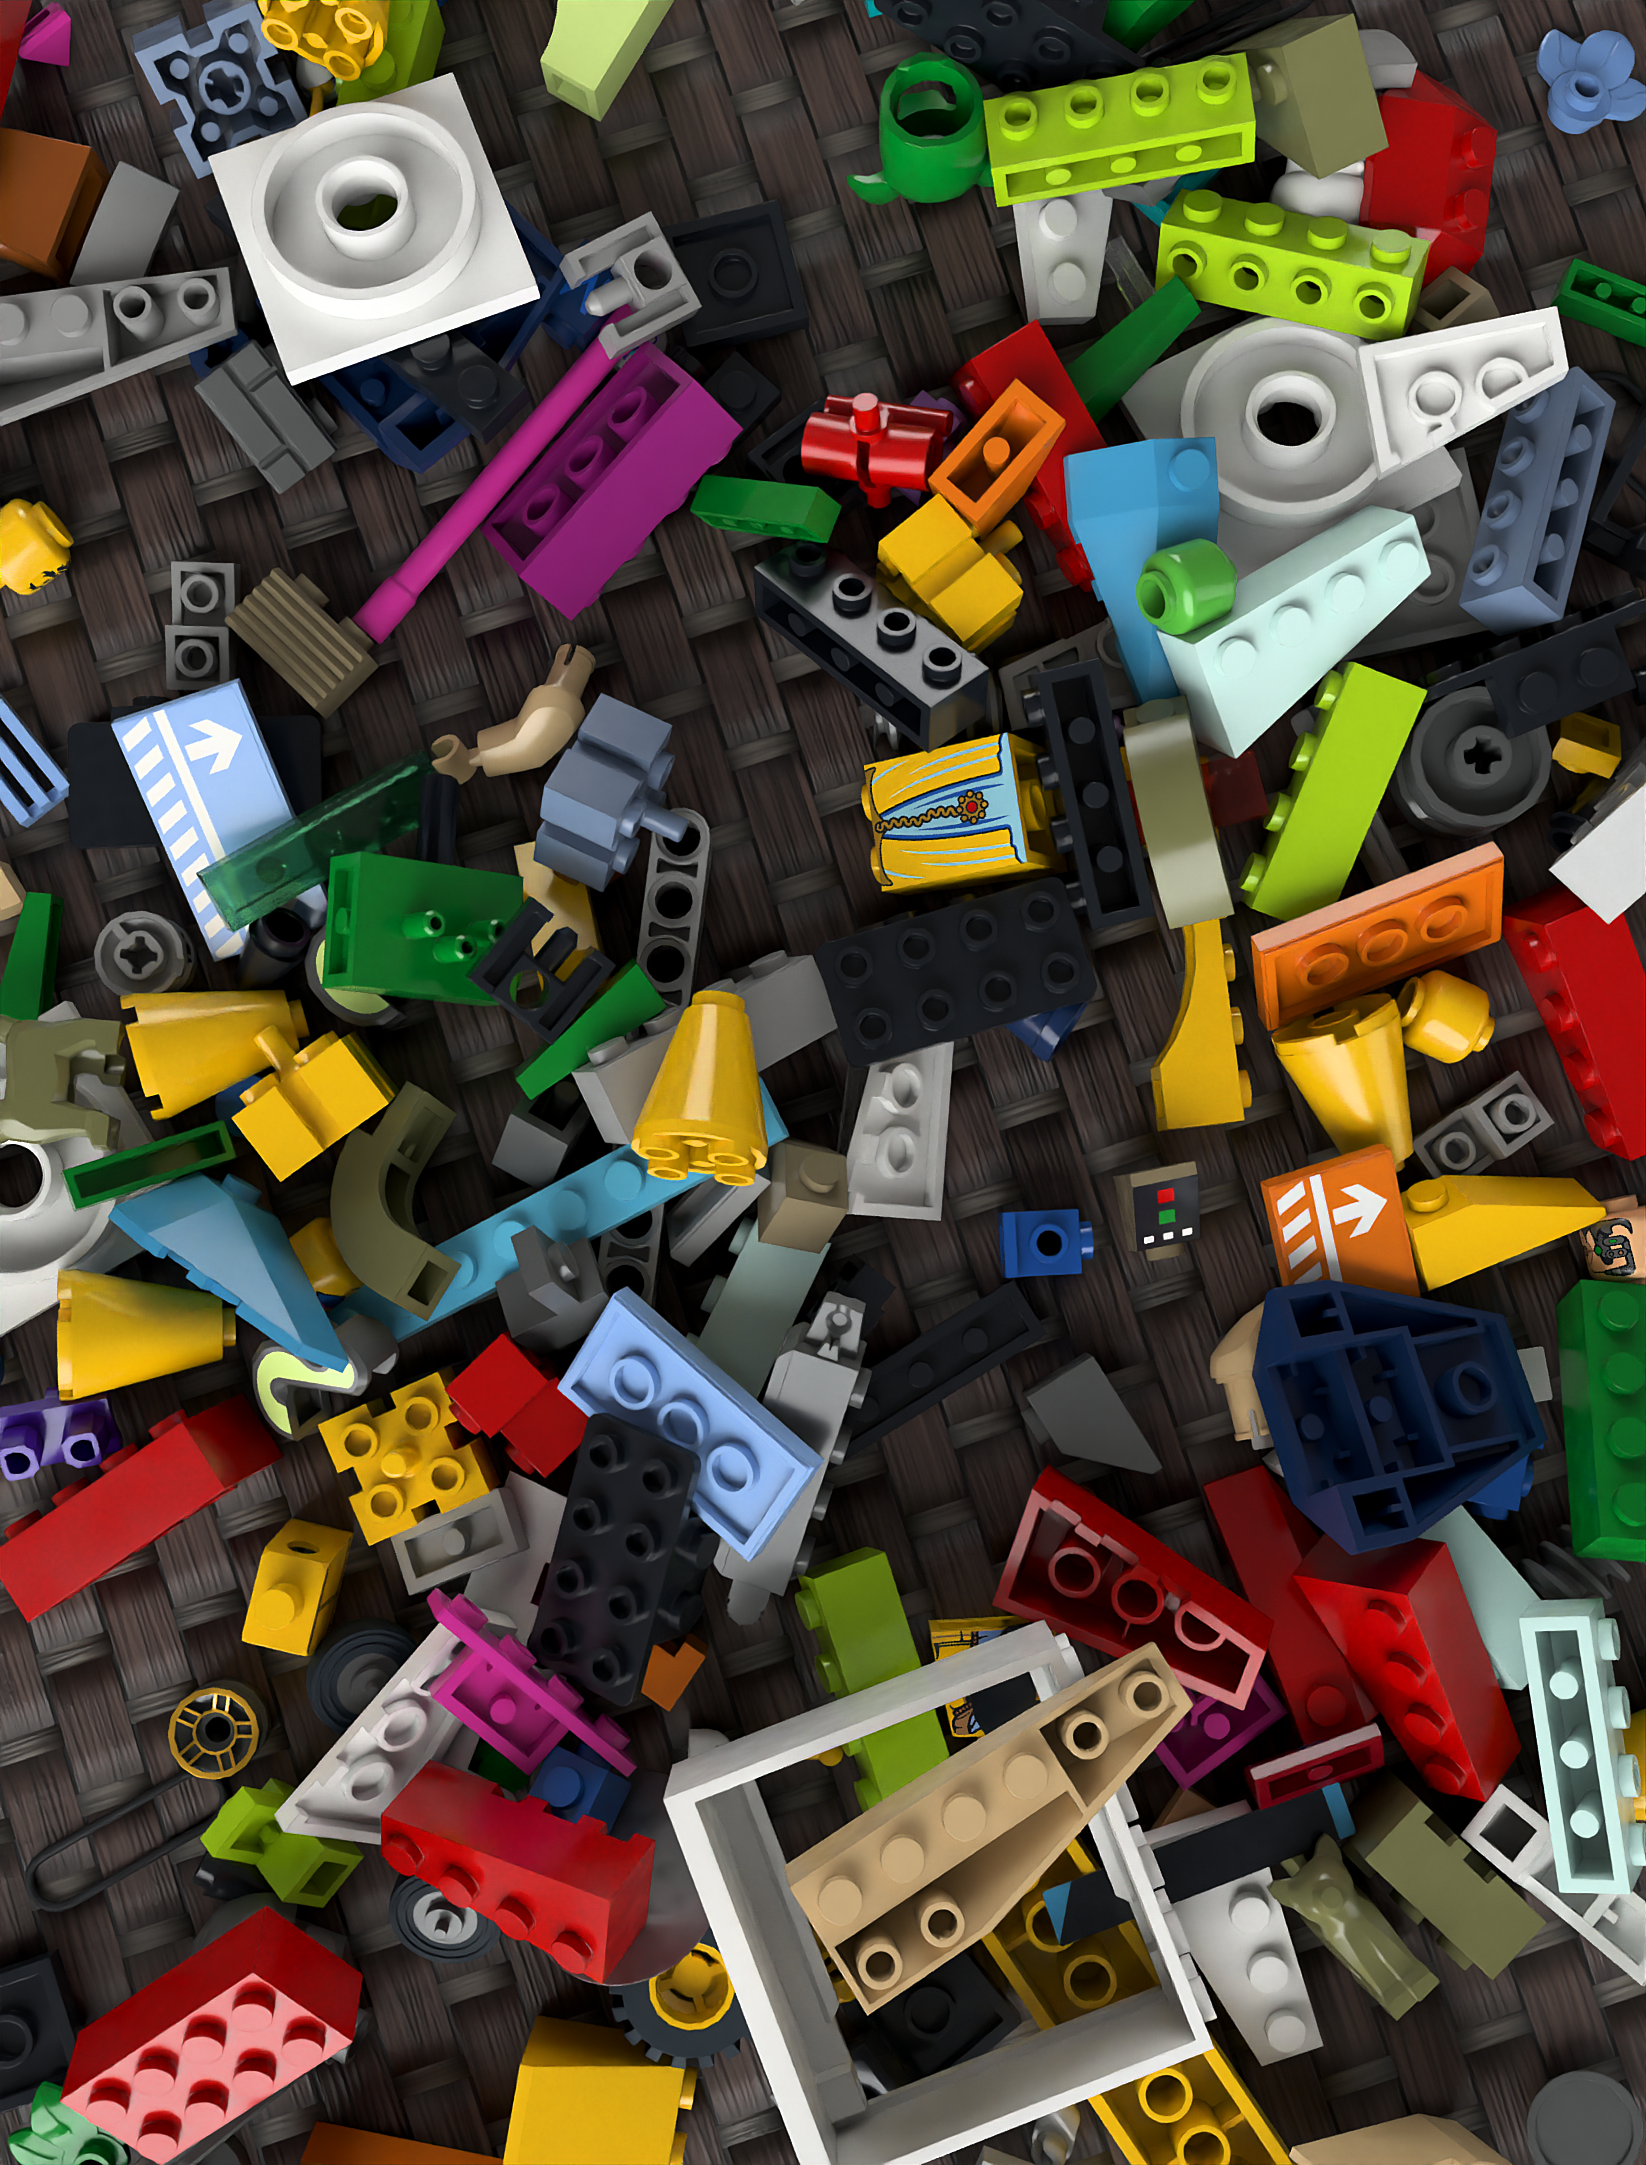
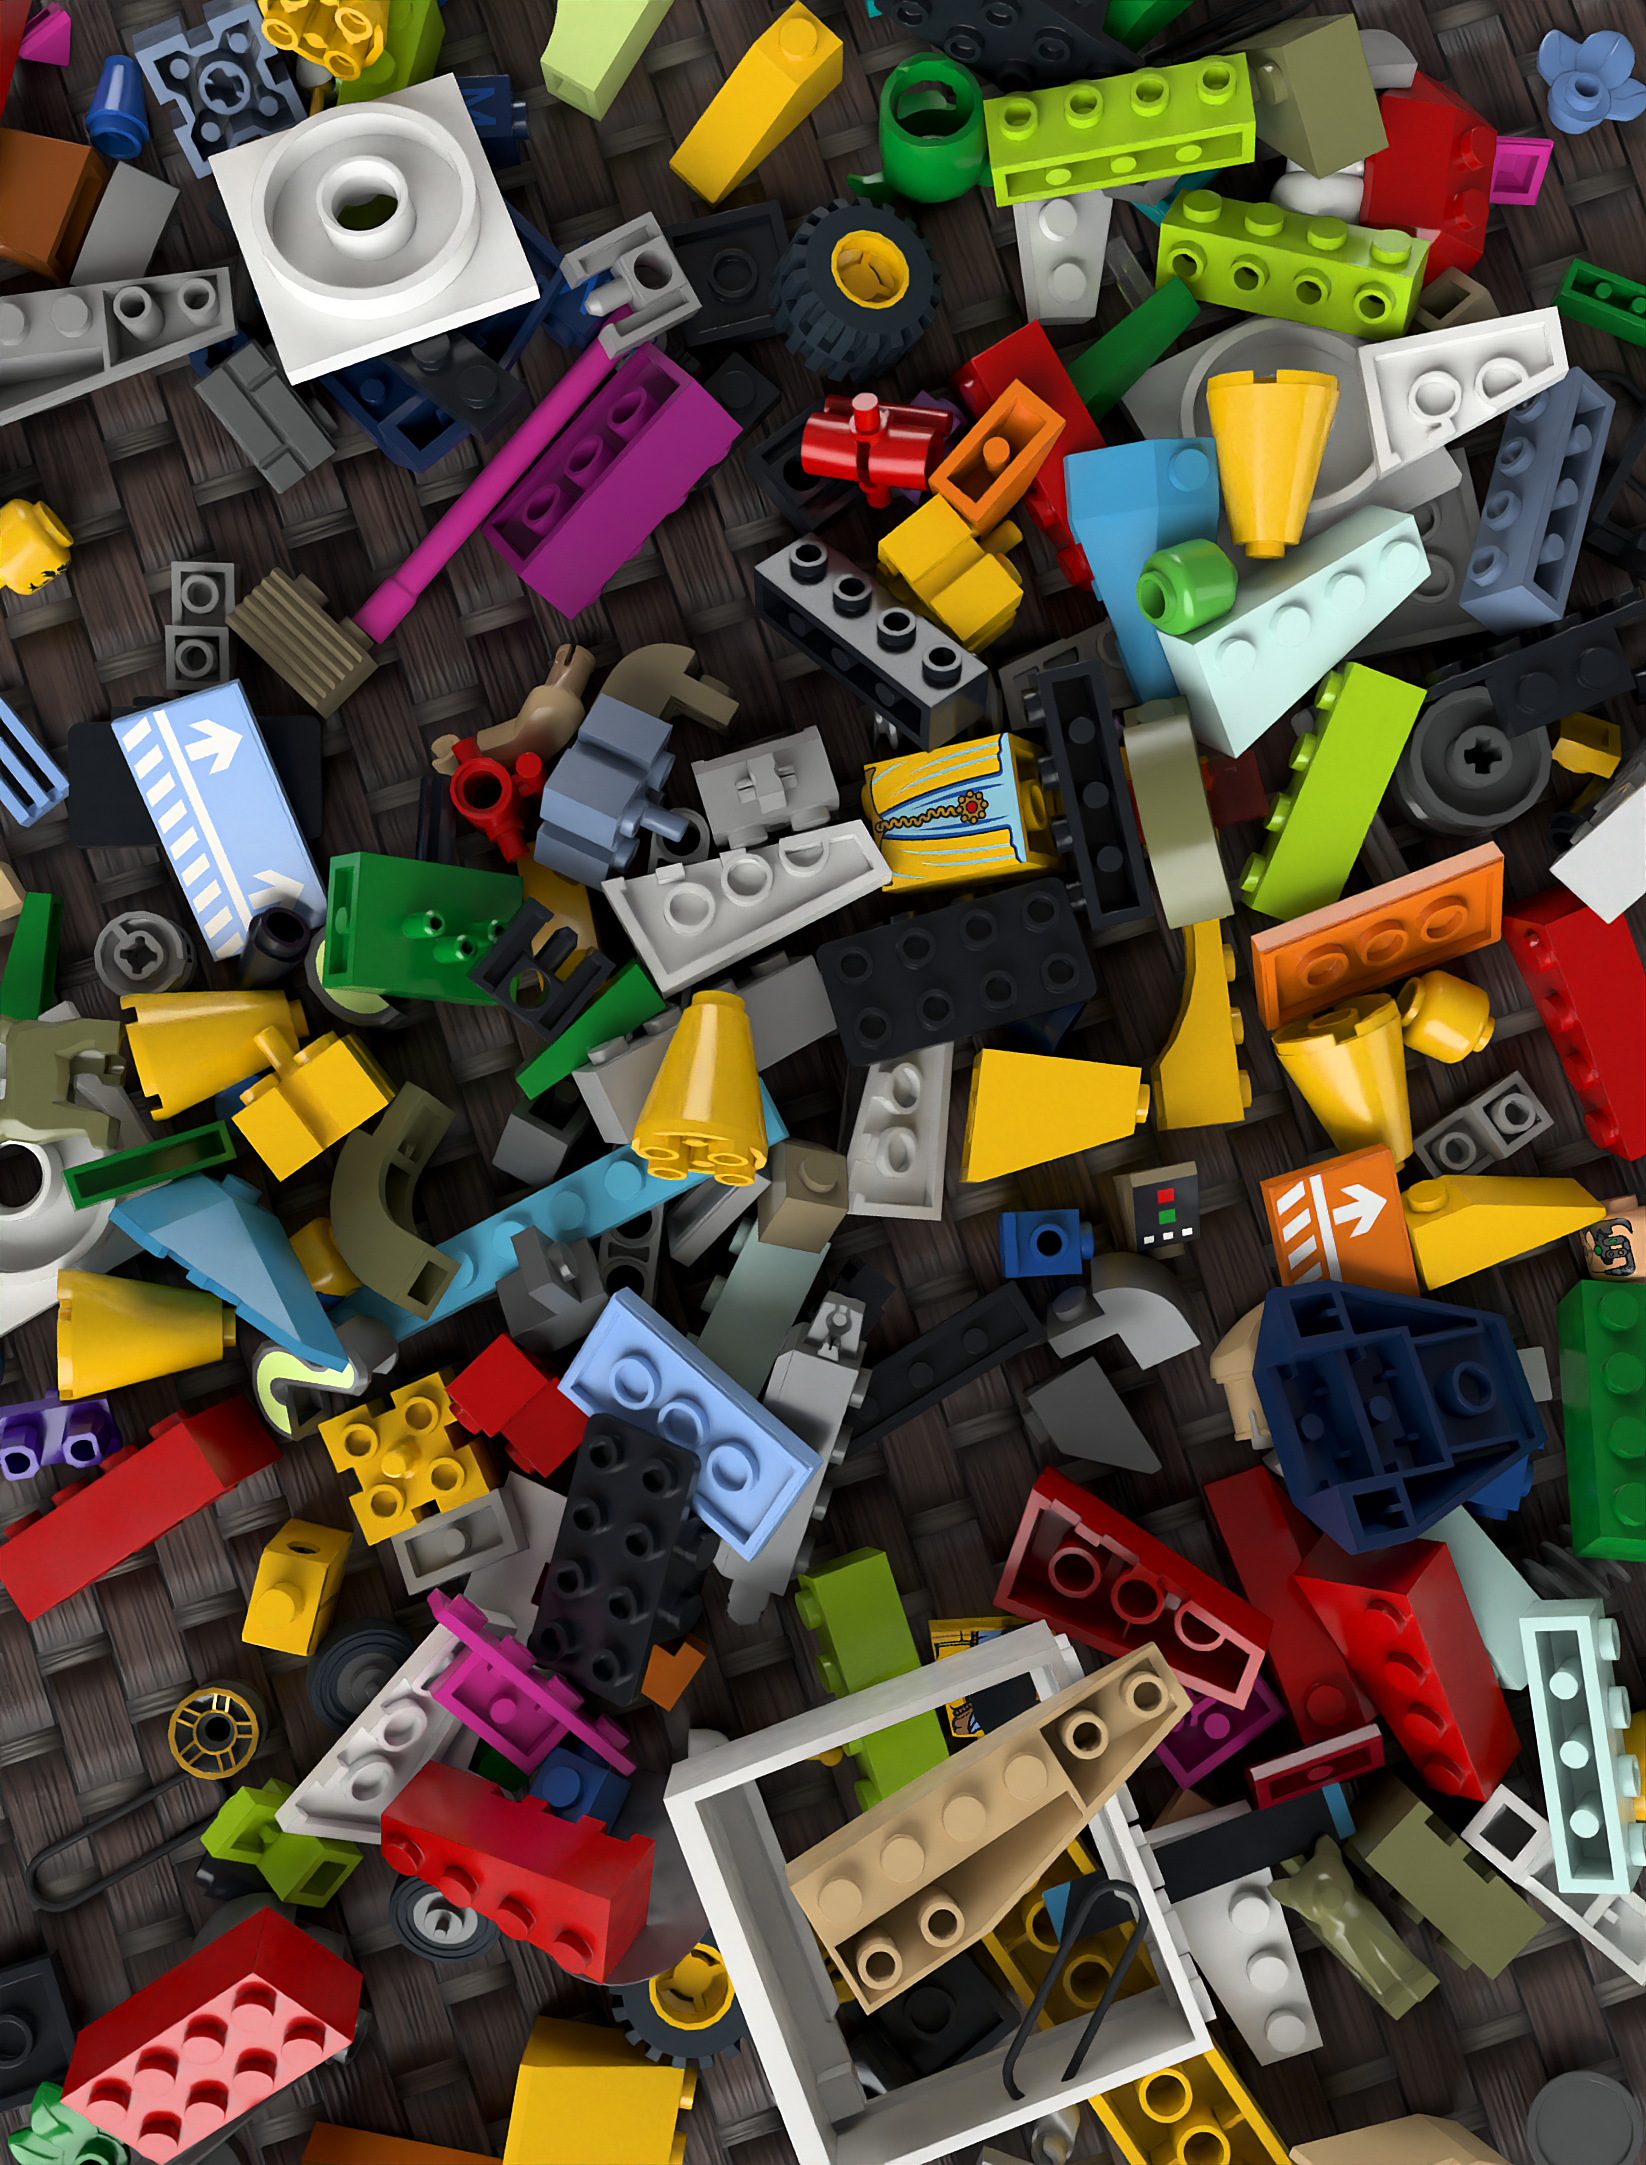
(119, 110): none -> blue cone
(299, 851): clear green tile -> none
(480, 777): none -> red pin
(496, 117): none -> dark blue brick
(661, 681): none -> dark tan brick
(725, 908): none -> white wing
(760, 103): none -> yellow slope
(766, 508): green piece -> none
(768, 791): none -> light grey hinge
(855, 289): none -> black wheel
(1044, 1108): none -> yellow slope
(1059, 1959): none -> black piece
(1129, 1298): none -> dark grey brick
(1270, 452): none -> yellow cone
(1519, 169): none -> dark pink slope

